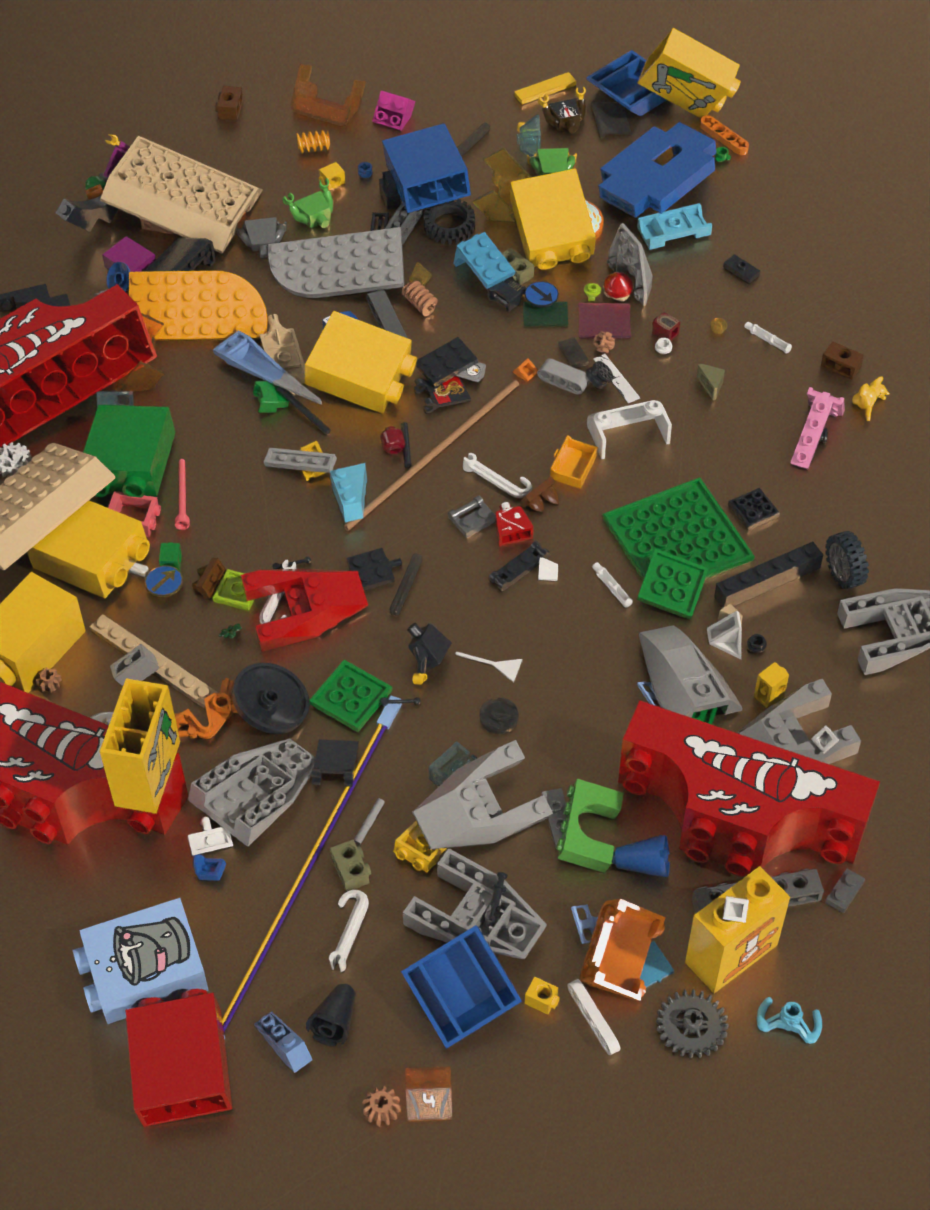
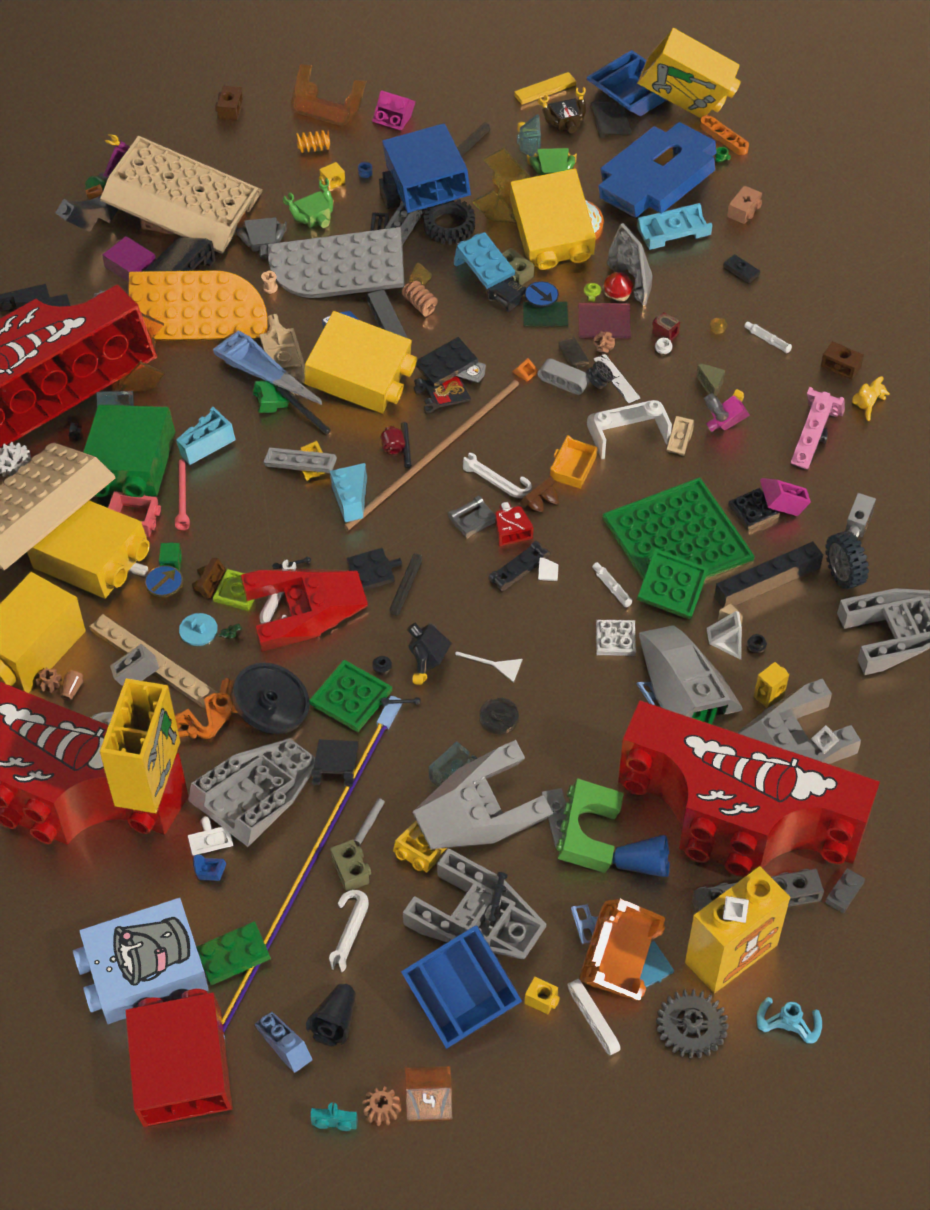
(71, 684): none -> nougat cone
(75, 430): none -> black plate
(118, 274): blue dish -> none
(198, 629): none -> medium azure piece
(206, 437): none -> medium azure wedge
(233, 953): none -> green plate
(269, 282): none -> light nougat bush
(334, 1118): none -> teal plate
(382, 669): none -> black plate
(615, 637): none -> white tile
(680, 435): none -> tan plate
(727, 413): none -> dark pink torso
(744, 204): none -> nougat brick
(785, 496): none -> dark pink slope
(860, 515): none -> light grey torso

